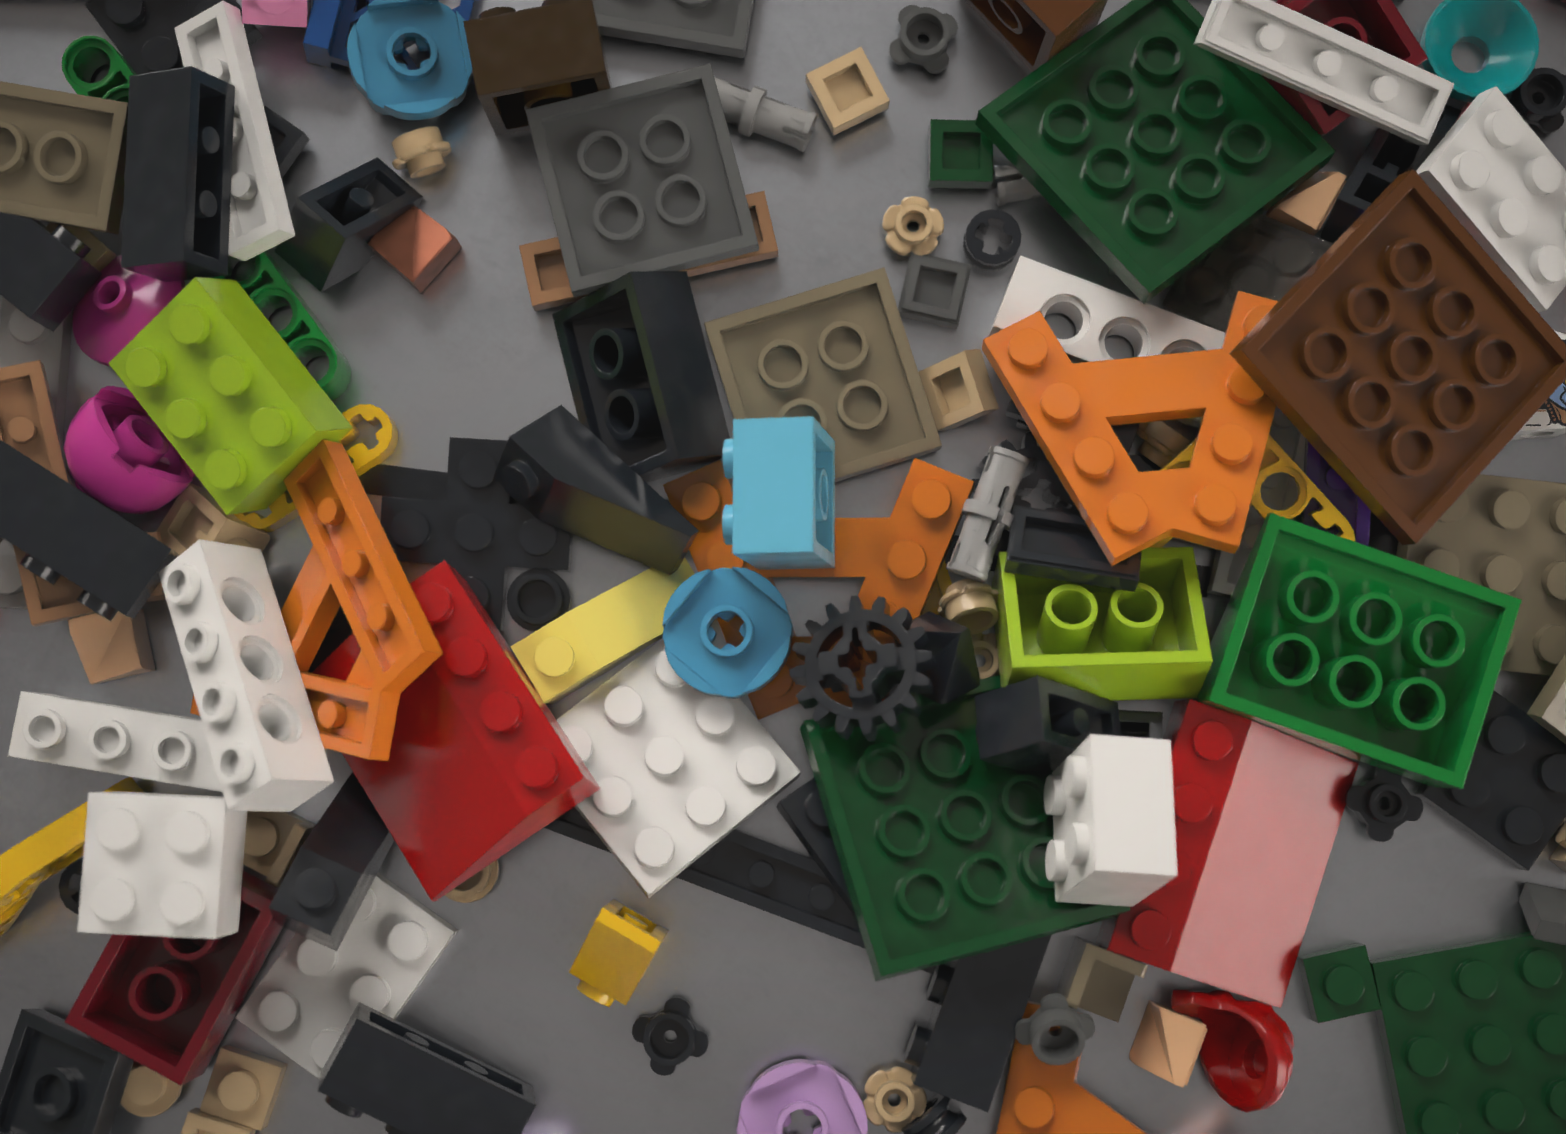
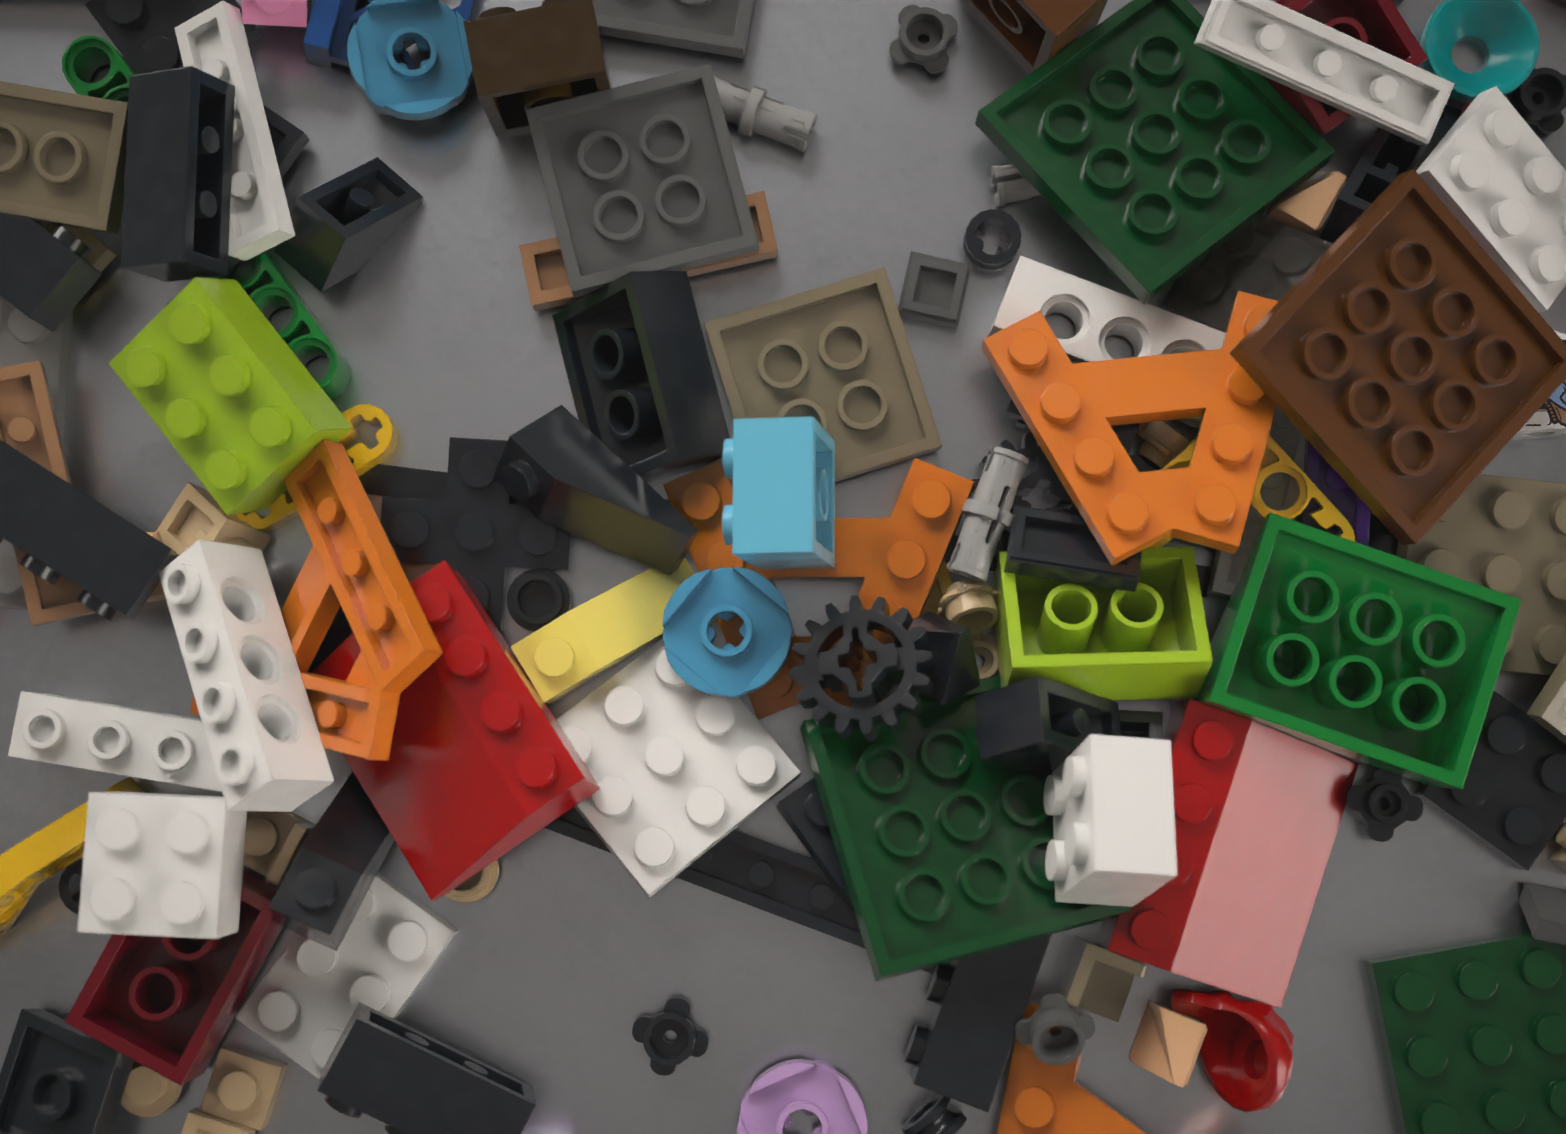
(112, 647): light nougat slope -> none
(118, 310): dark pink dish -> none
(123, 455): dark pink cylinder -> none
(415, 247): copper slope -> none
(420, 151): tan plate -> none
(616, 953): yellow slope -> none
(847, 91): tan plate -> none
(881, 1086): tan plate -> none
(912, 210): tan plate -> none
(958, 389): tan plate -> none
(959, 155): dark green plate -> none
(1338, 983): dark green plate -> none

